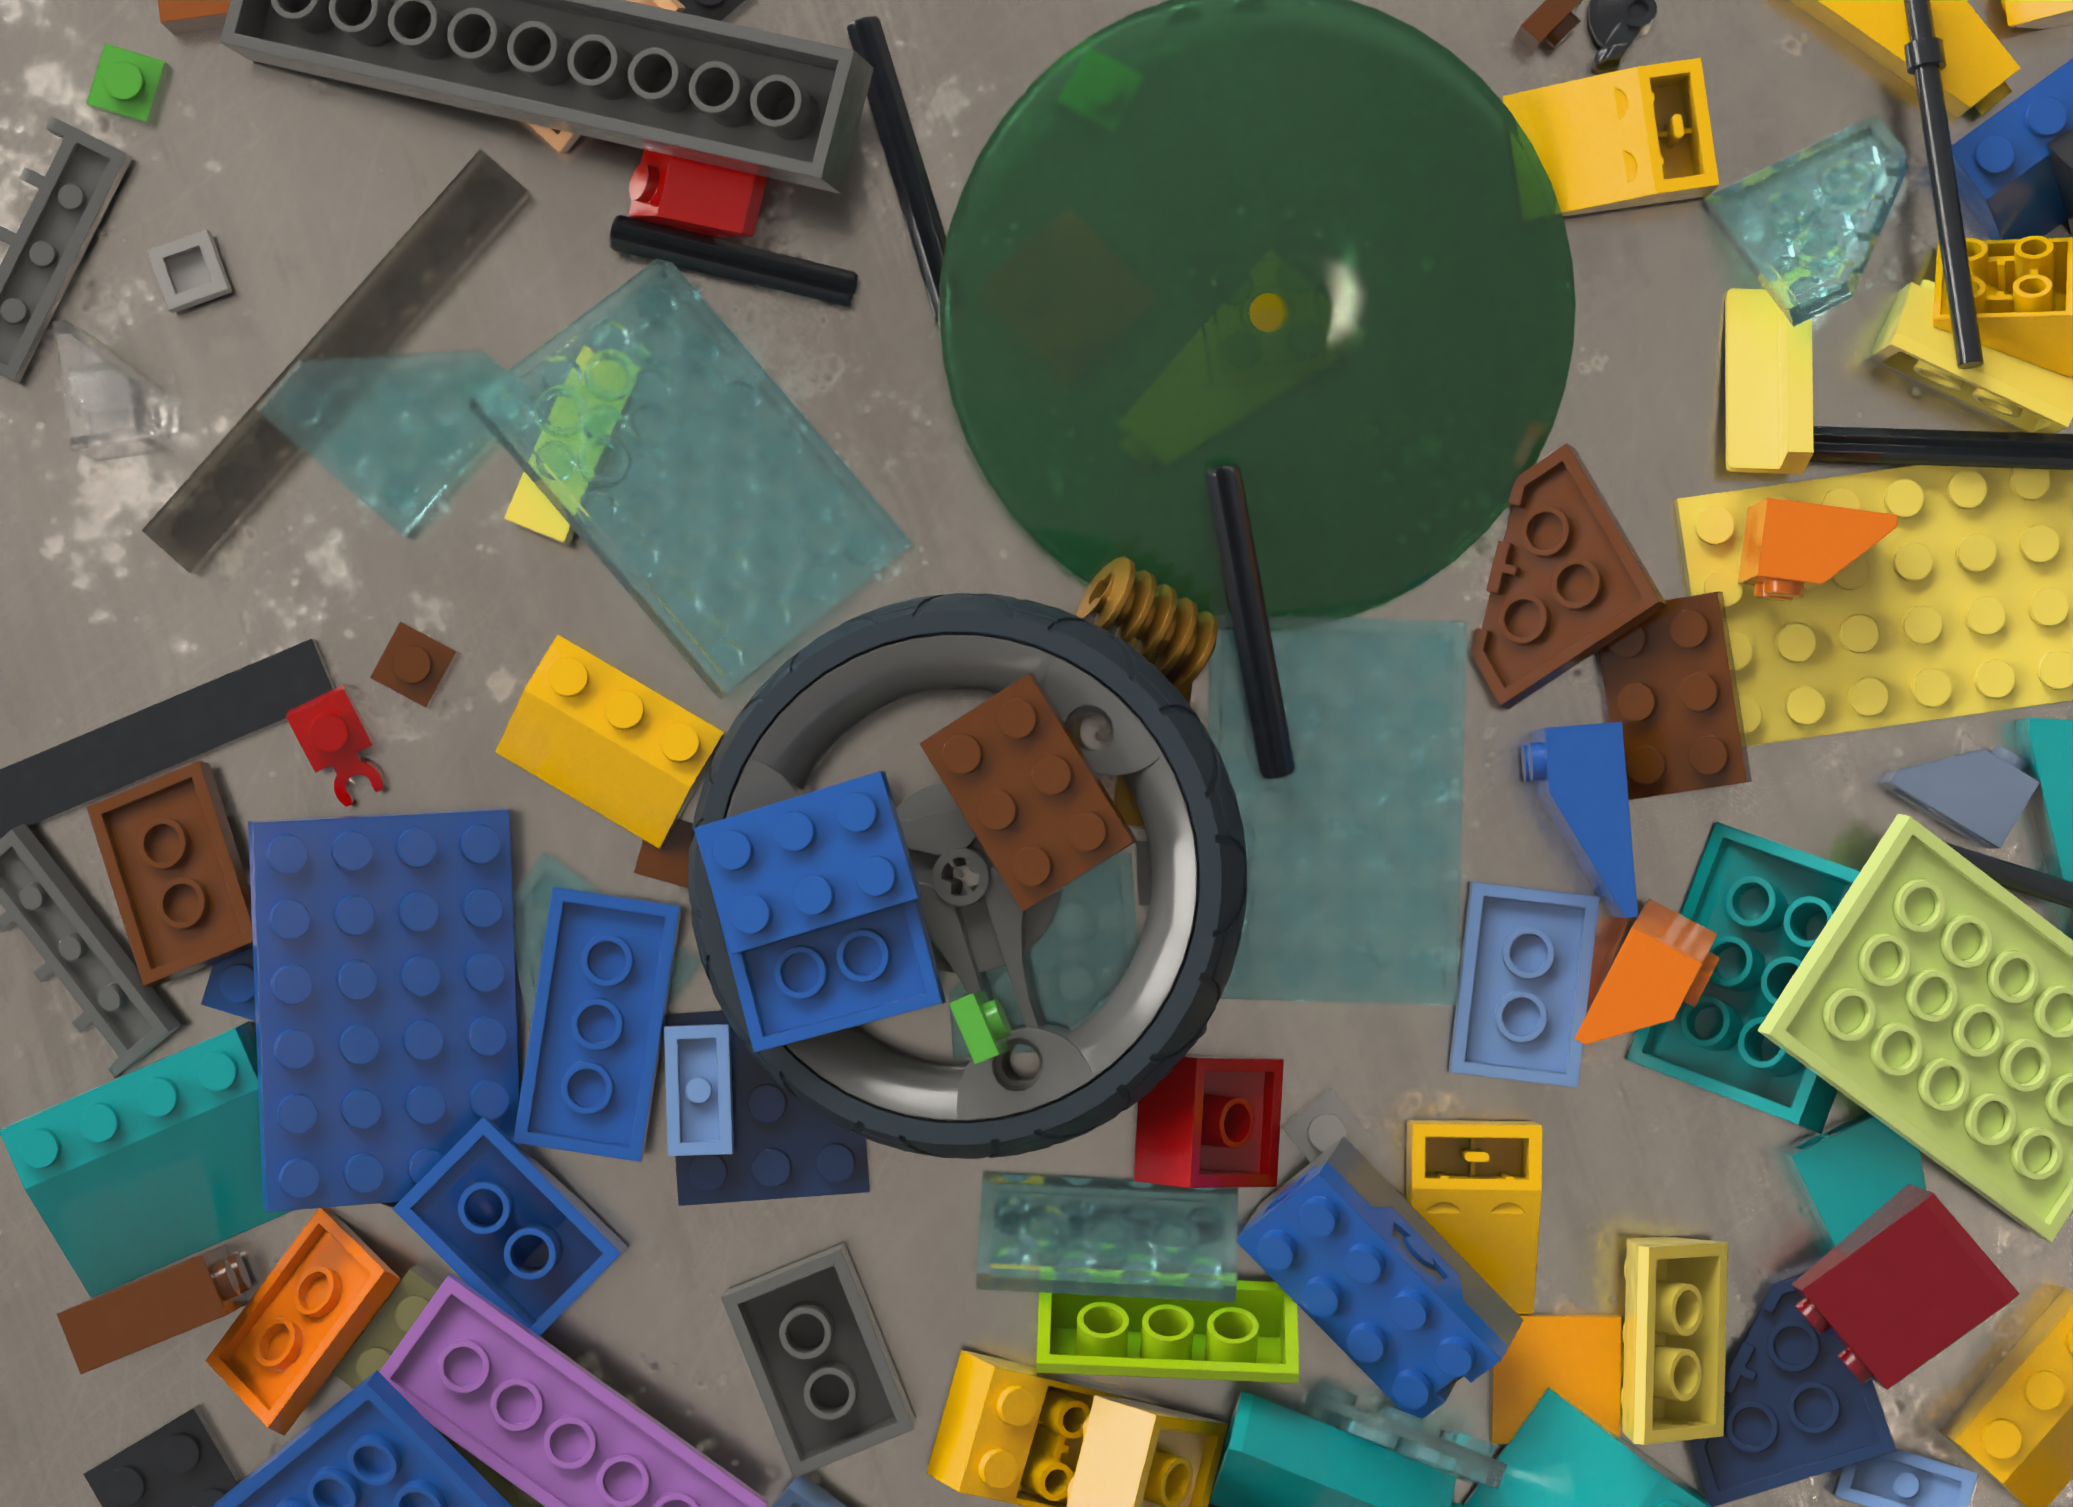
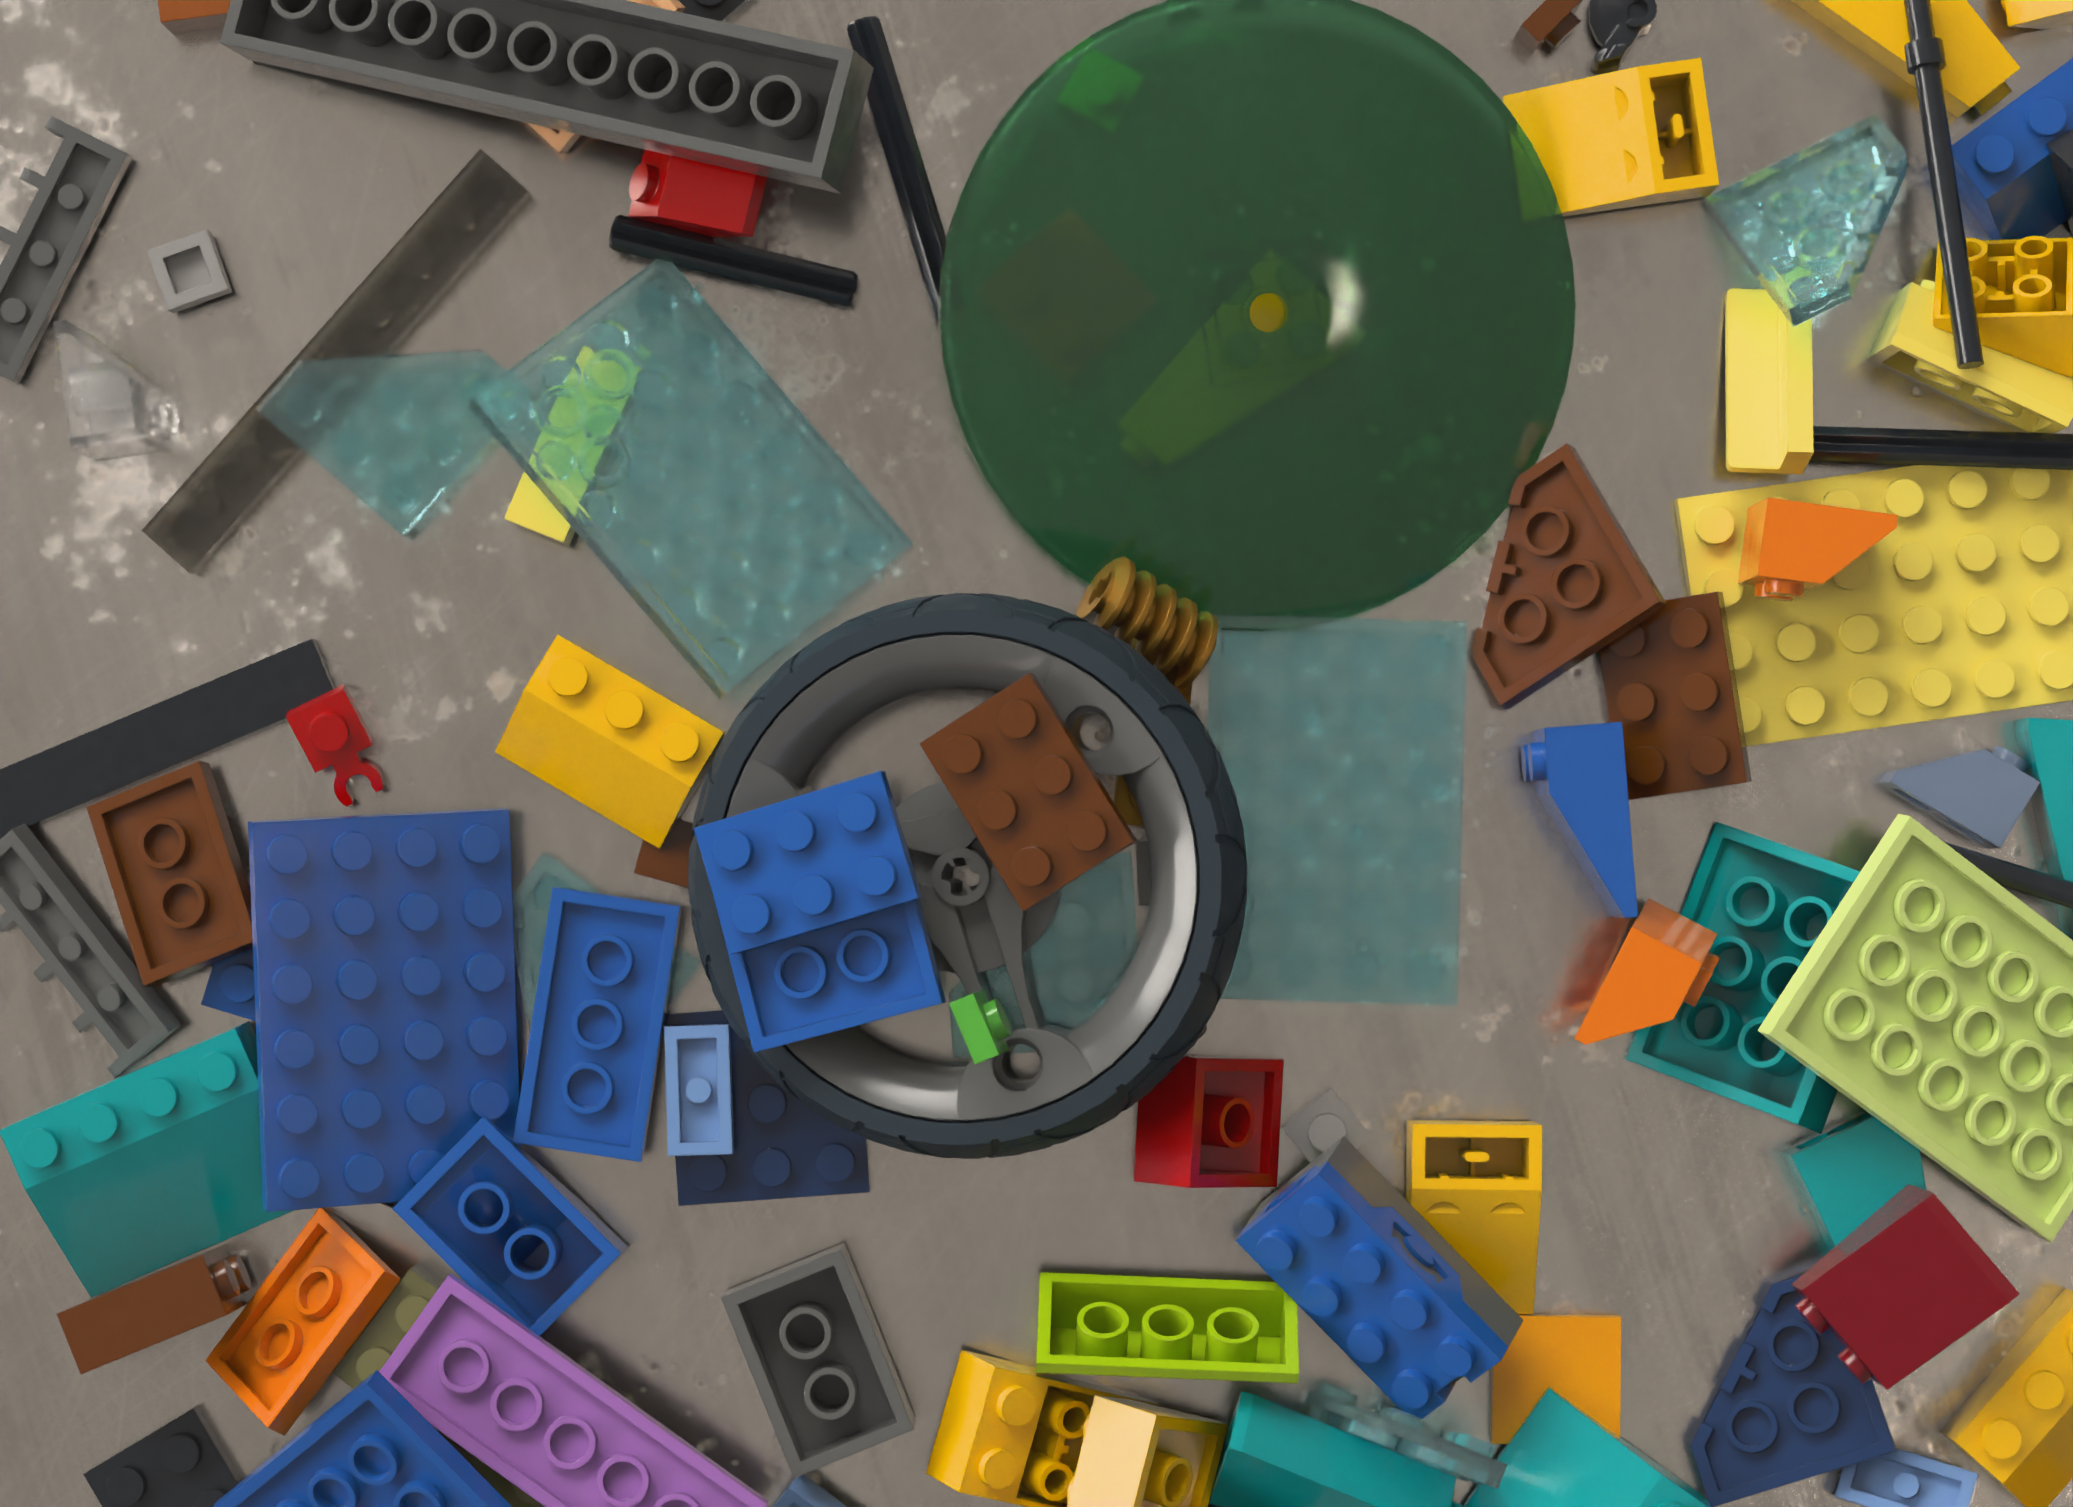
(128, 84): bright green plate -> none
(414, 665): reddish brown plate -> none
(1107, 1238): clear light blue plate -> none
(1250, 621): black axle -> none
(1523, 984): medium blue plate -> none
(1674, 1339): light yellow slope -> none

